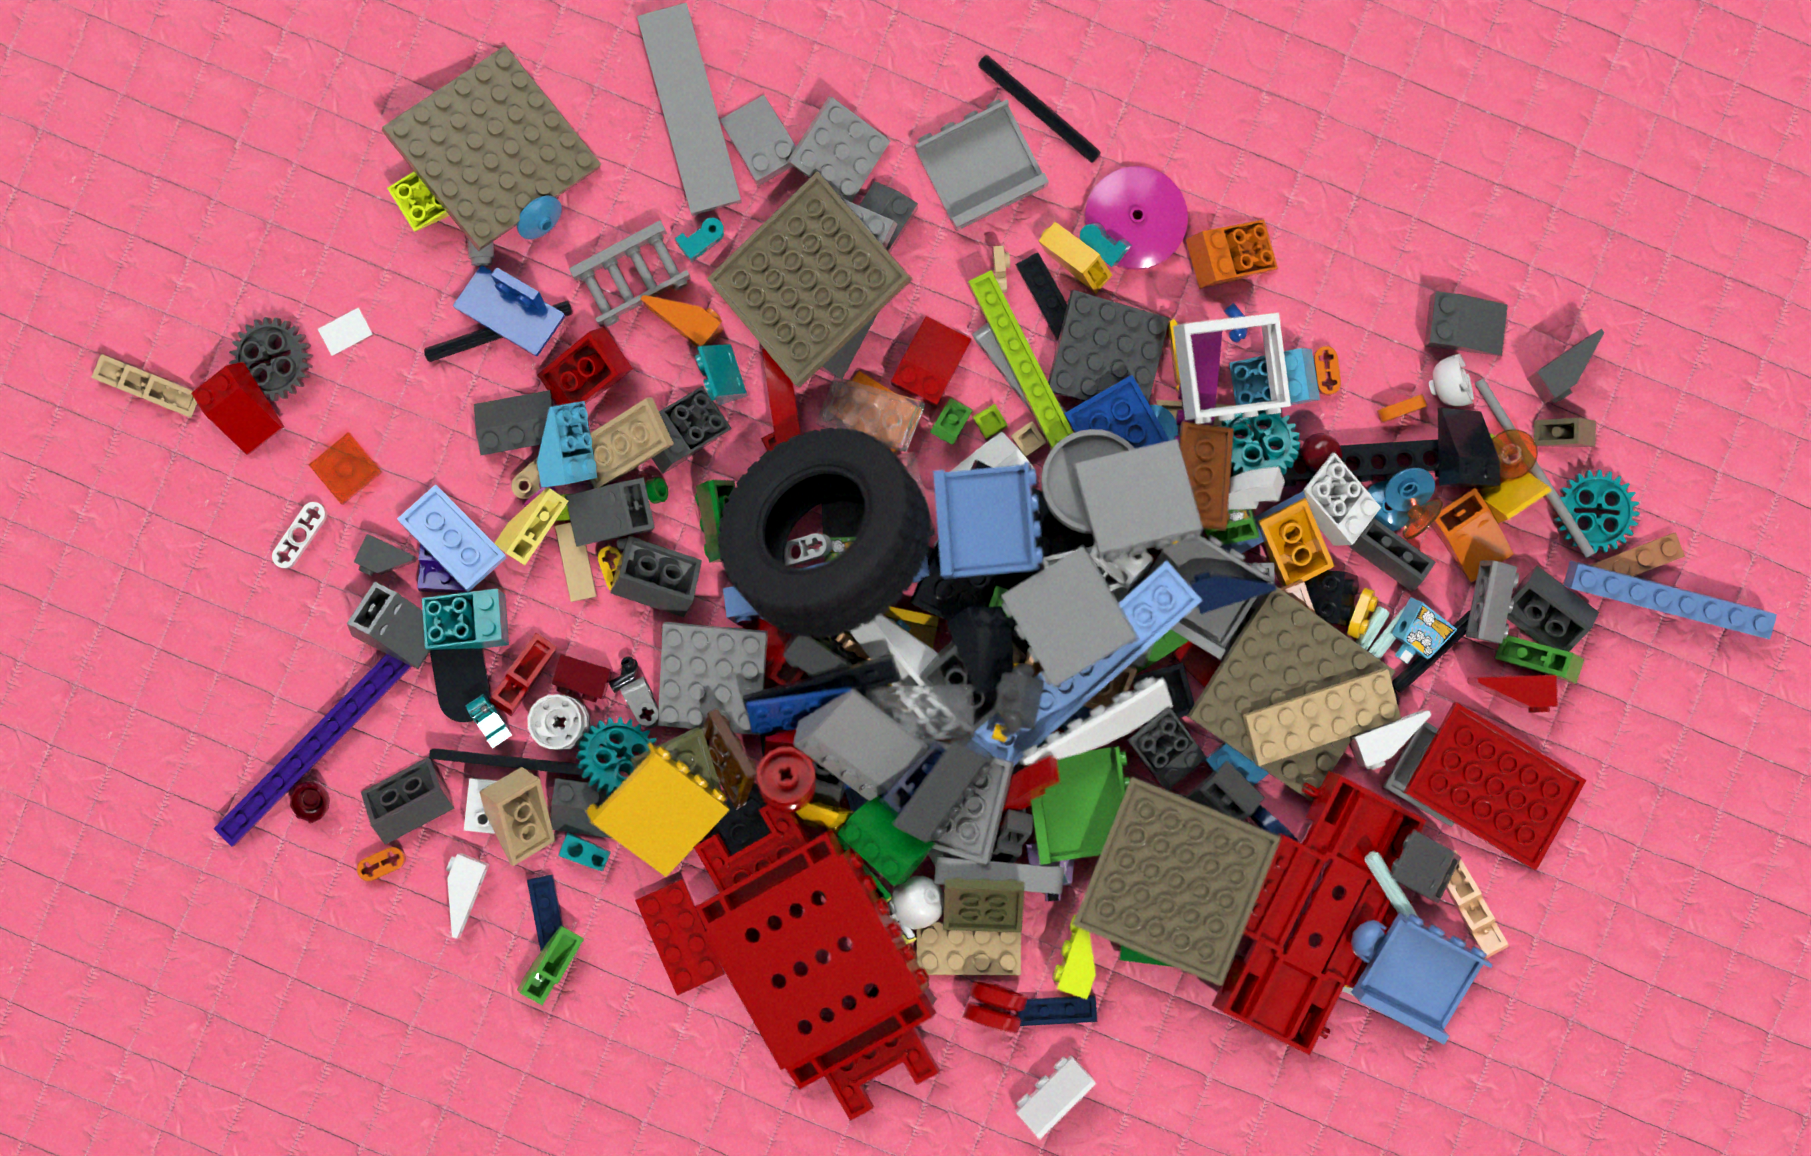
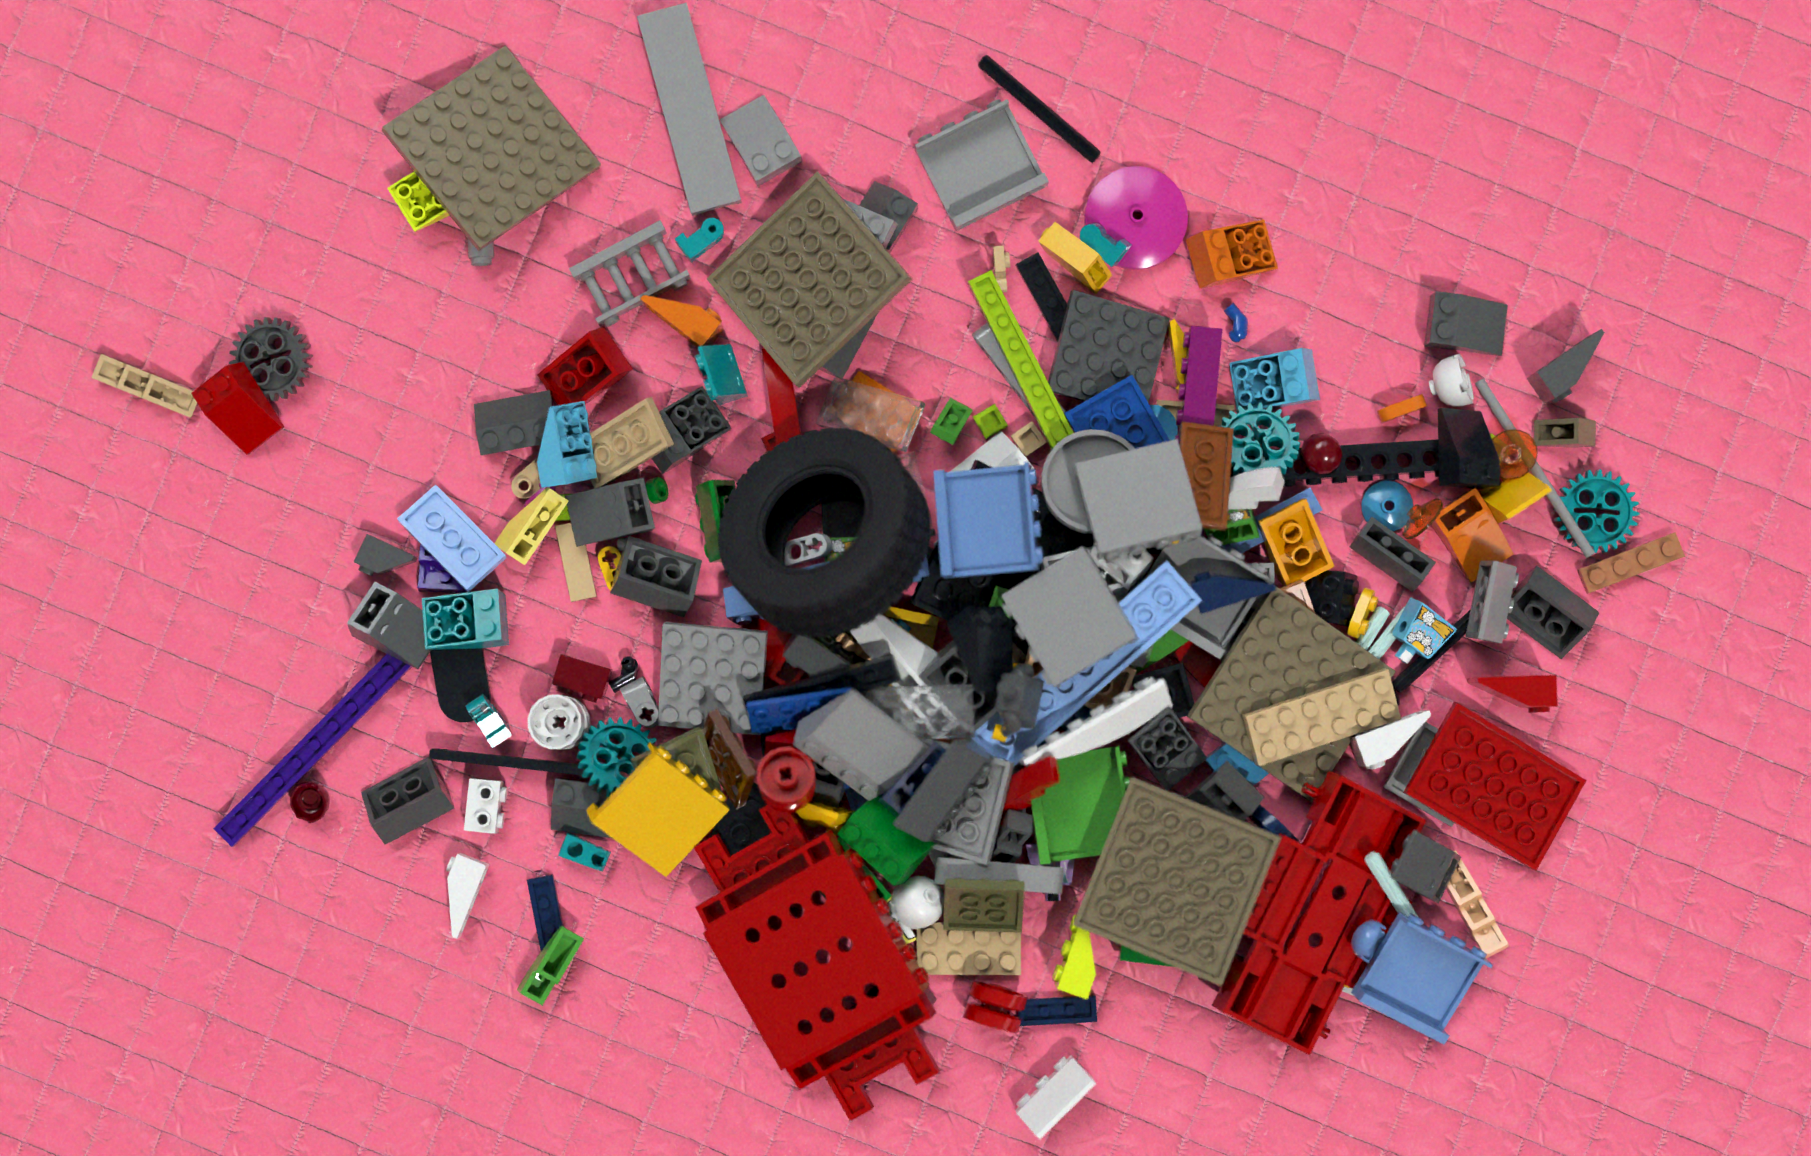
(293, 554): white beam -> none
(345, 331): white sticker -> none
(345, 468): clear orange plate -> none
(383, 869): orange beam -> none
(475, 339): black axle -> none
(509, 309): bracket -> none
(518, 814): tan slope -> none
(523, 674): red slope -> none
(539, 217): dark azure dish -> none
(679, 937): red plate -> none
(839, 148): light grey plate -> none
(930, 361): red slope -> none
(1274, 360): white window -> none
(1333, 370): orange beam -> none
(1339, 502): white slope -> none
(1409, 488): dark azure dish -> none
(1540, 658): bright green slope -> none
(1669, 599): medium blue brick -> none

